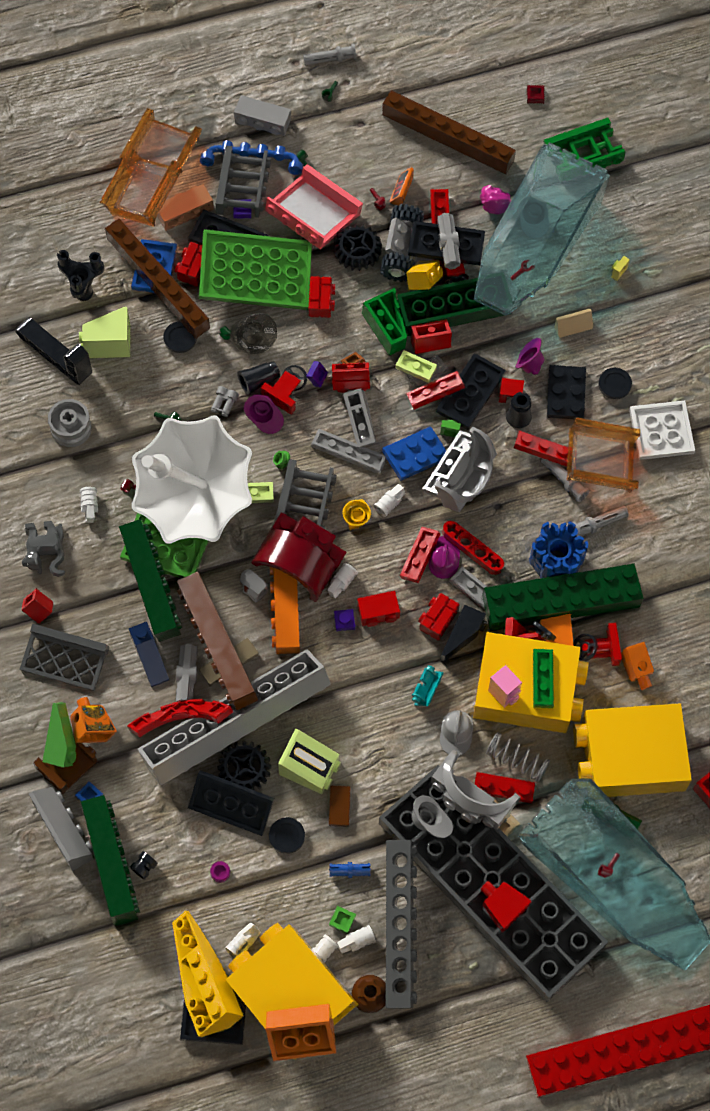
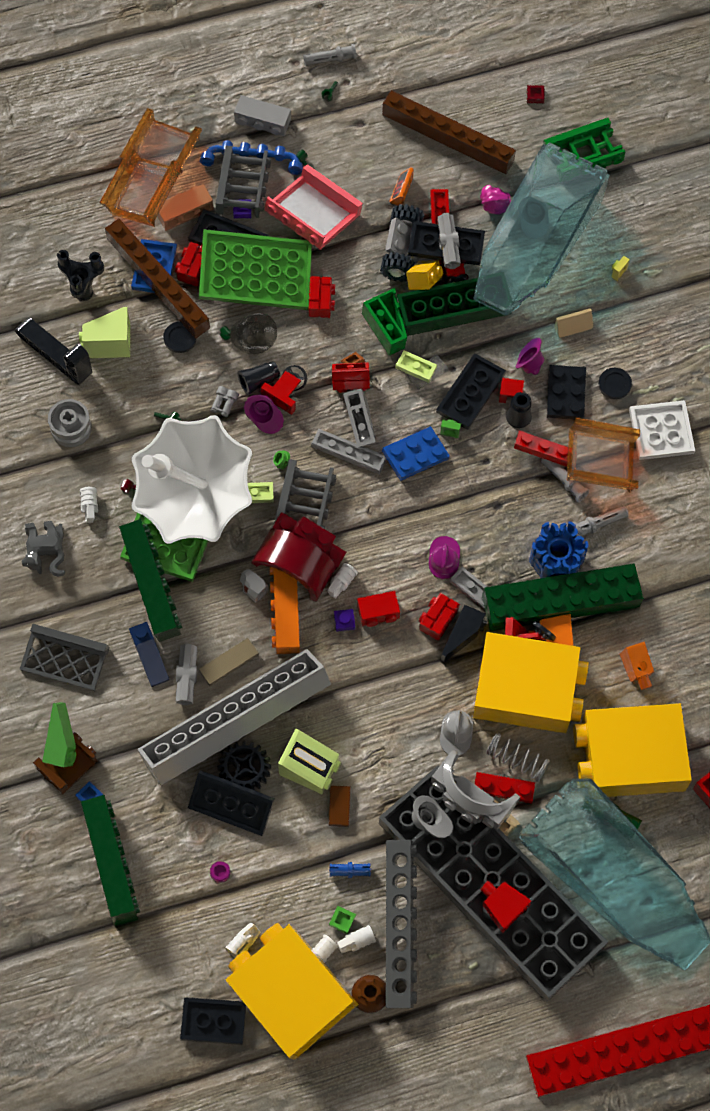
(37, 606): red panel -> none
(61, 827): light grey slope -> none
(91, 723): orange torso -> none
(143, 865): black wheel -> none
(193, 708): red tile -> none
(205, 990): yellow wedge -> none
(217, 641): reddish brown brick -> none
(286, 835): black piece -> none
(300, 1032): orange slope -> none
(317, 374): dark purple plate -> none
(355, 238): black gear -> none
(356, 513): yellow hat -> none
(380, 201): dark red hand -> none
(389, 500): white hinge -> none
(420, 554): plate -> none
(424, 693): teal hinge -> none
(431, 336): red brick -> none
(435, 390): red tile -> none
(460, 476): light grey piece -> none
(470, 549): red beam -> none
(505, 686): bright pink brick -> none
(523, 268): dark red hand -> none
(543, 678): green tile -> none
(601, 647): red piece -> none
(607, 871): dark red hand -> none

